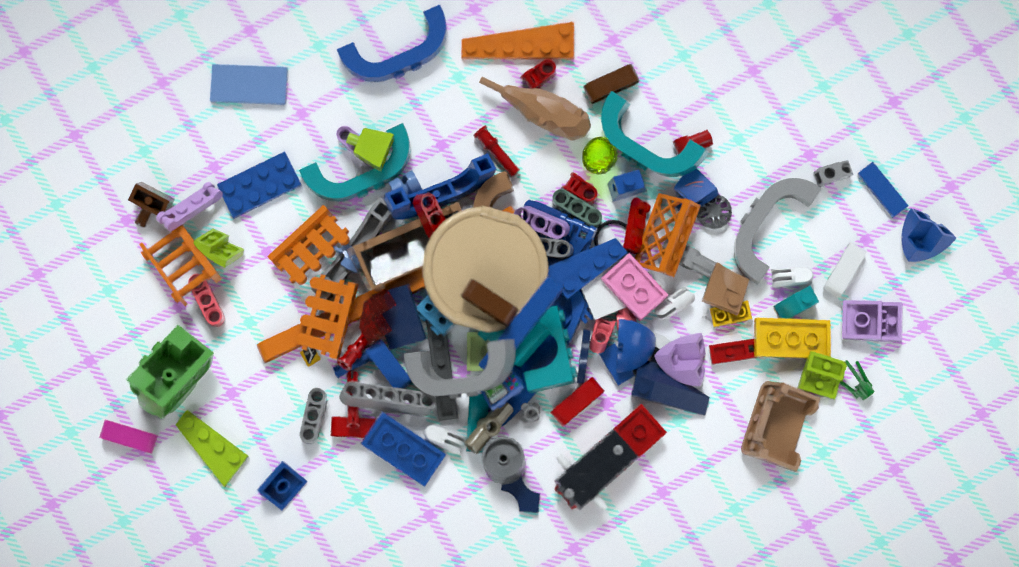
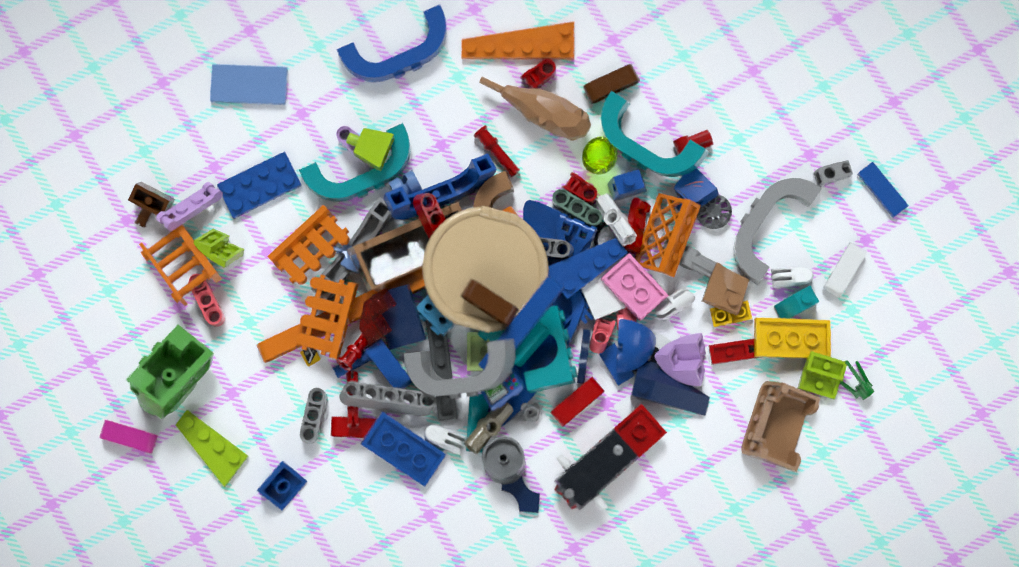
(550, 222): lavender beam -> none
(620, 225): none -> white piece
(872, 320): lavender slope -> none
(923, 237): blue brick -> none

